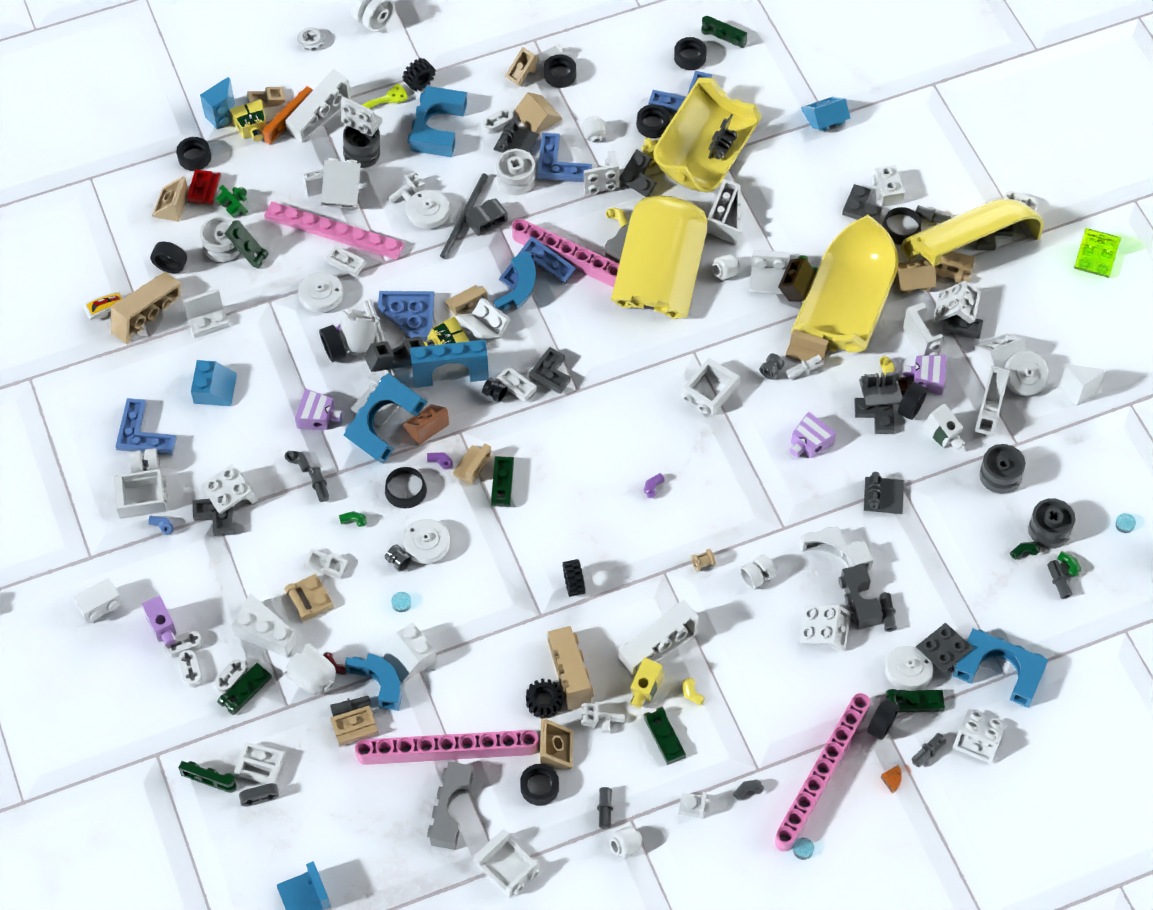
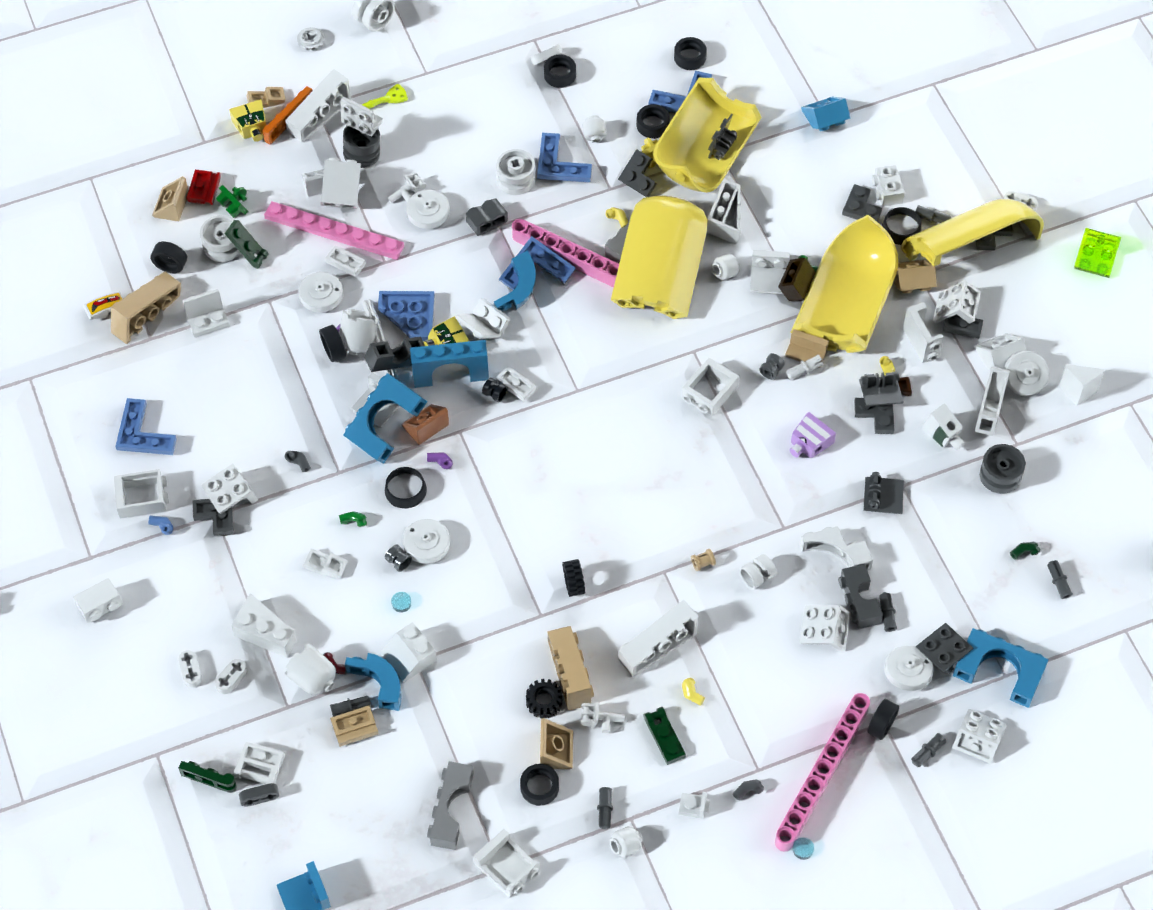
(137, 458): white wheel -> none
(160, 620): lavender torso -> none
(183, 643): white beam -> none
(193, 143): black tyre -> none
(213, 384): dark azure slope -> none
(217, 102): dark azure slope -> none
(244, 689): dark green plate -> none
(315, 595): tan plate -> none
(316, 411): lavender torso -> none
(319, 484): dark grey axle -> none
(419, 74): black tyre -> none
(434, 102): dark azure arch -> none
(437, 743): bright pink beam -> none
(454, 234): dark grey piece -> none
(466, 300): tan panel -> none
(473, 463): tan panel -> none
(497, 121): white beam -> none
(502, 481): dark green plate -> none
(516, 138): dark grey hinge -> none
(521, 66): tan slope -> none
(536, 113): tan slope -> none
(546, 371): dark grey plate -> none
(602, 178): white bracket -> none
(649, 676): light yellow torso -> none
(651, 484): medium lavender arm -> none
(723, 31): dark green plate -> none
(892, 778): clear orange tile -> none
(912, 400): black tyre -> none
(917, 700): dark green plate -> none
(928, 372): lavender torso -> none
(955, 262): tan plate -> none
(1051, 523): dark grey wheel -> none
(1071, 561): green arm -> none
(1125, 523): clear light blue tile -> none

